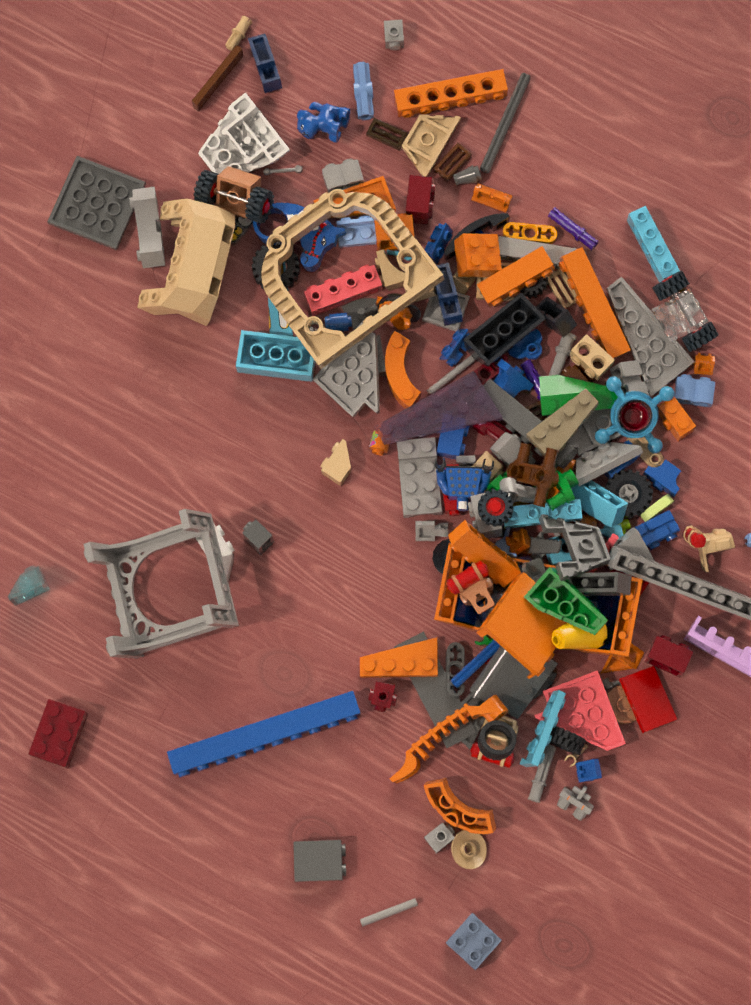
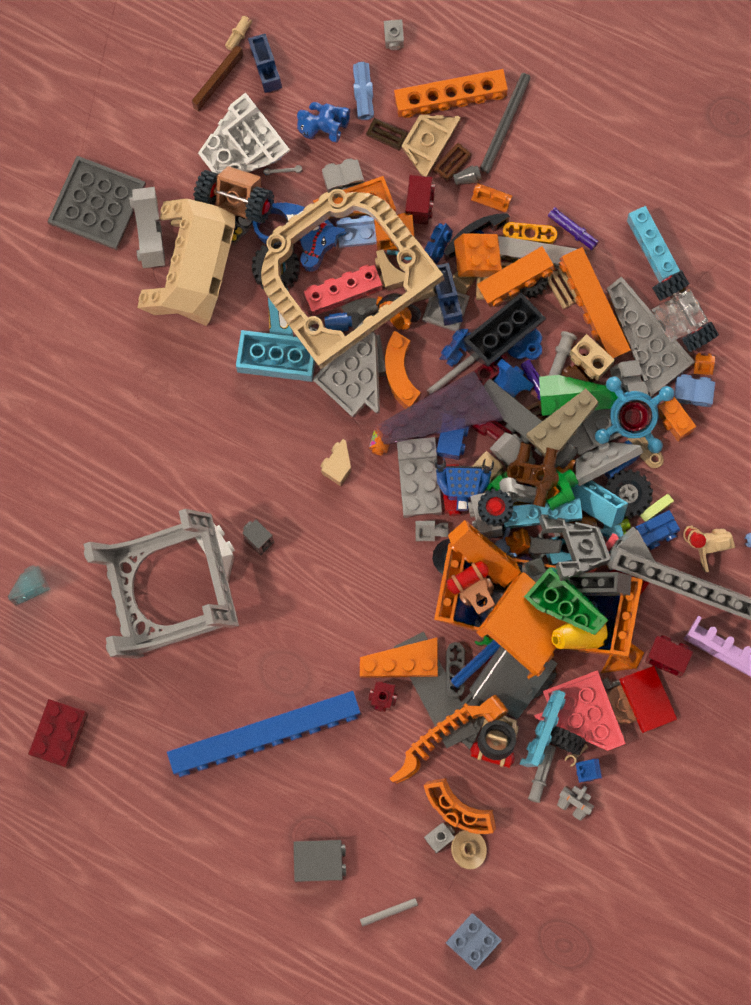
(466, 460): light grey tile -> none
(556, 317): black piece -> none
(664, 477): blue brick -> none

